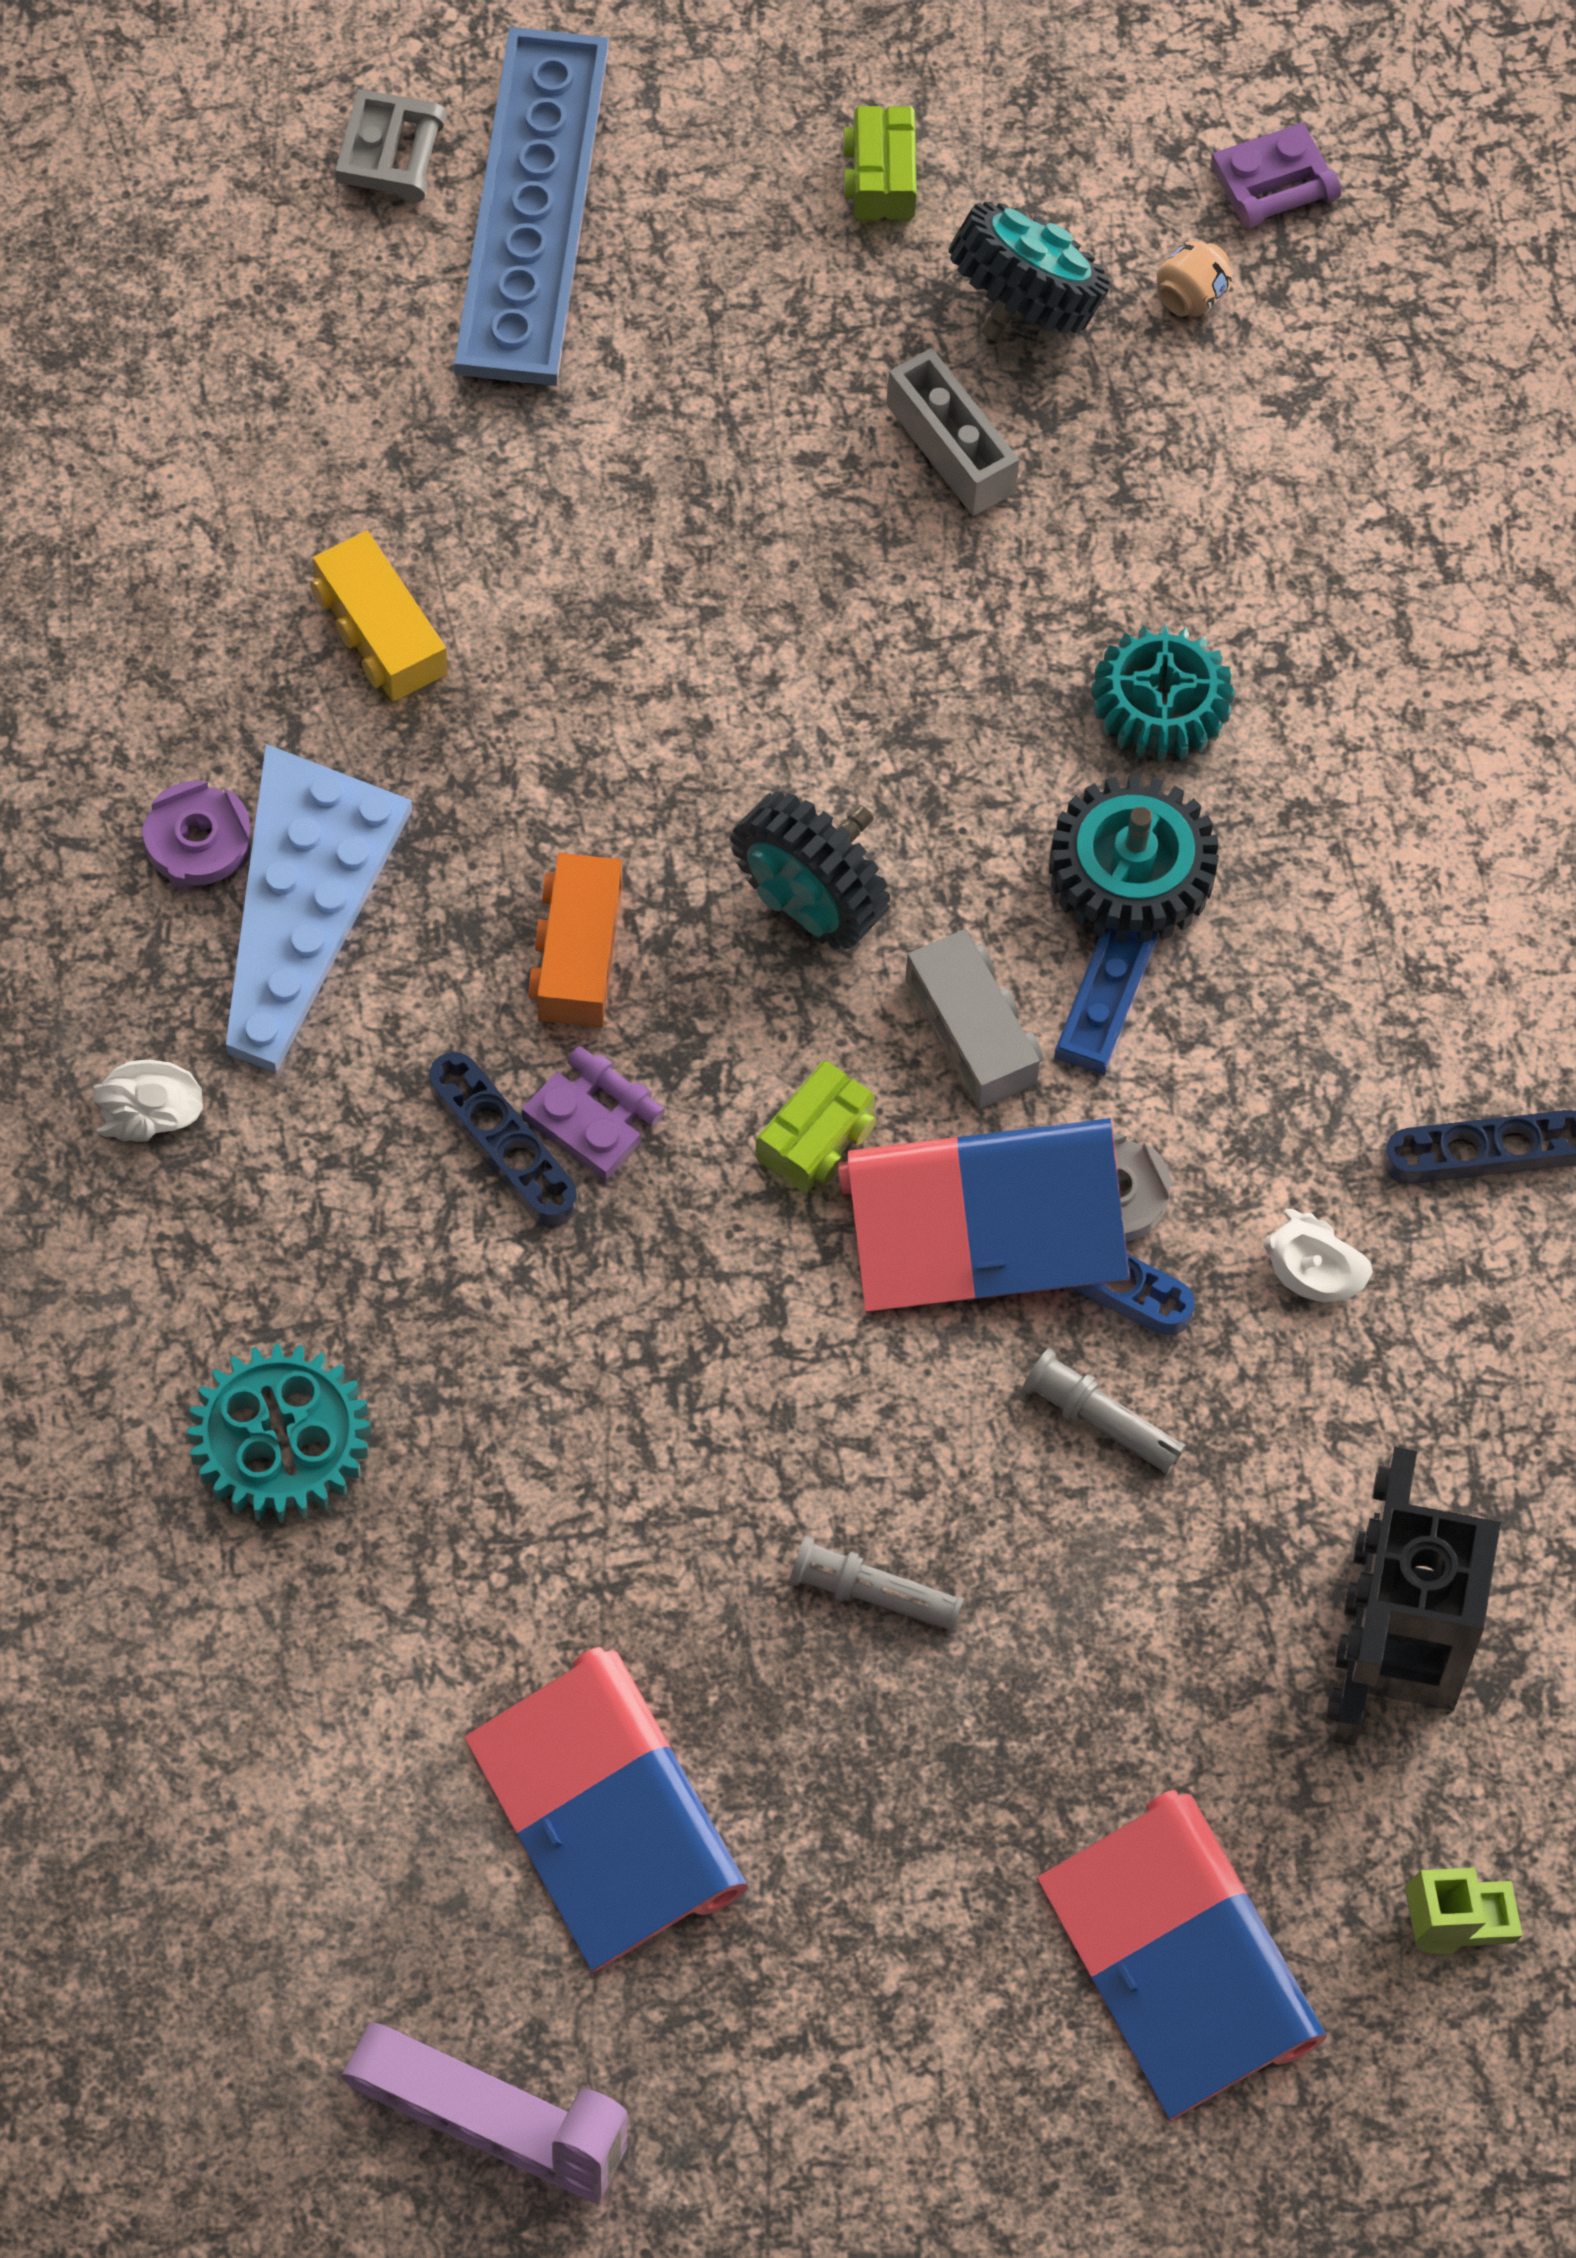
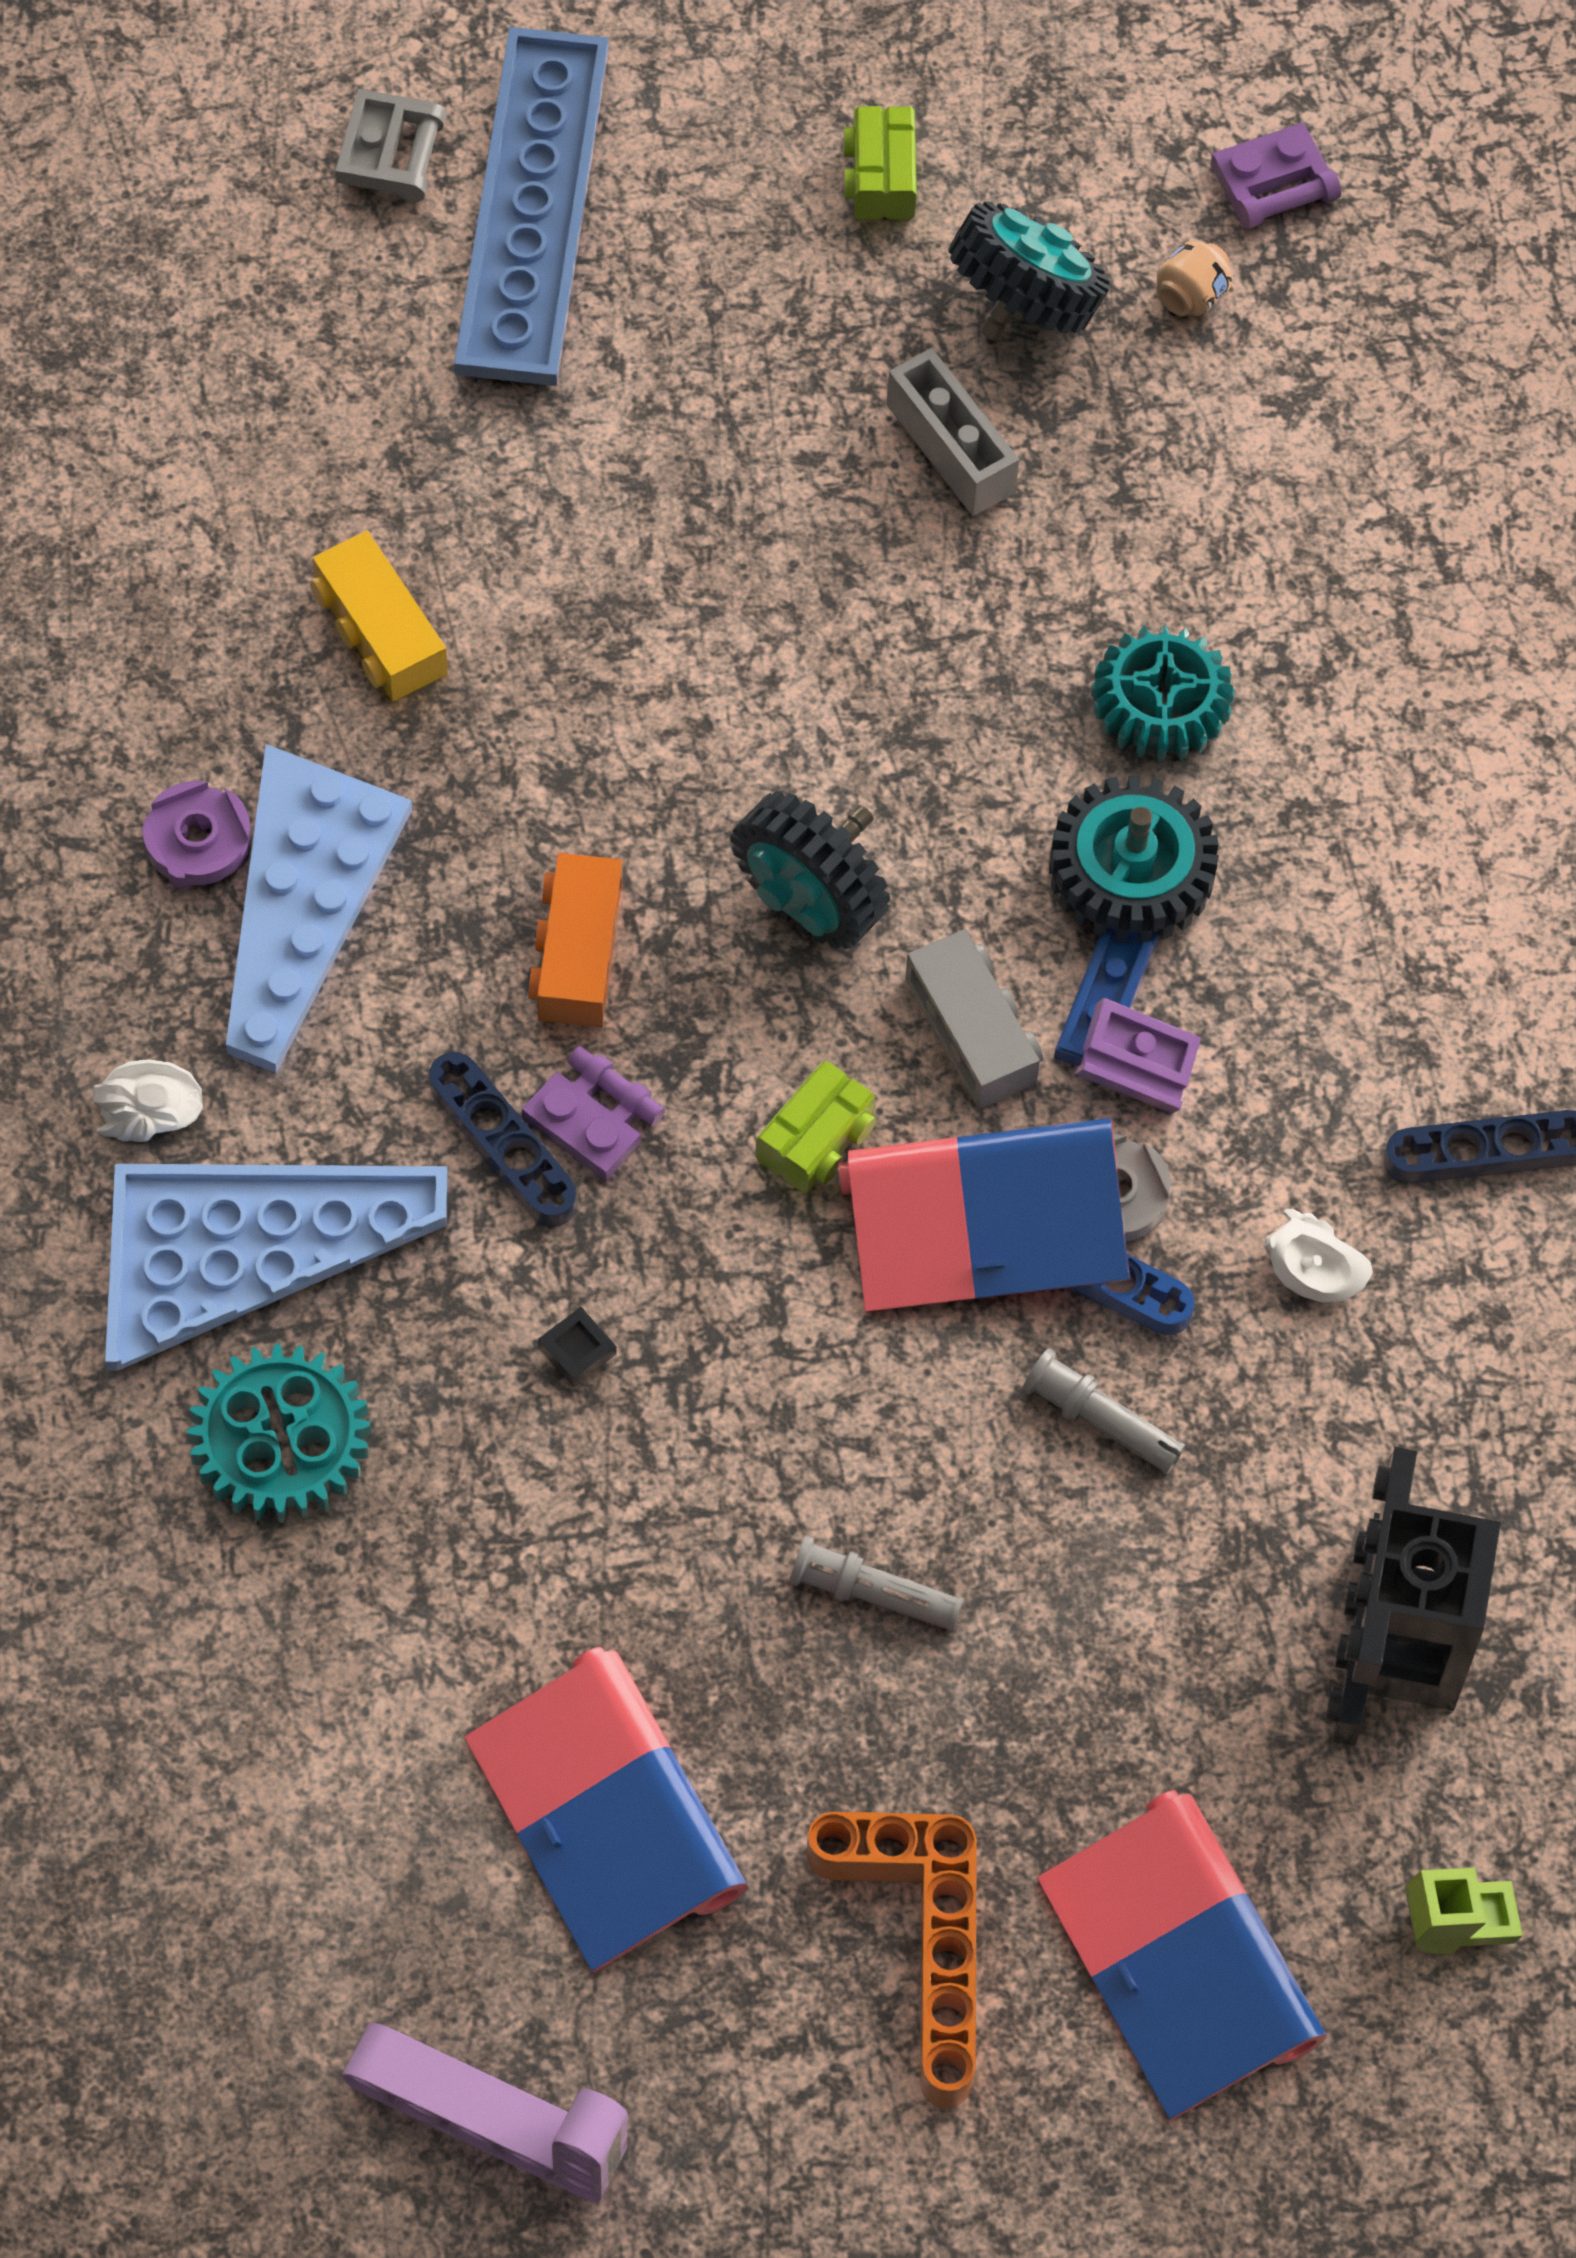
(229, 1239): none -> light blue wing
(577, 1346): none -> black plate
(939, 1930): none -> orange beam
(1138, 1055): none -> medium lavender plate

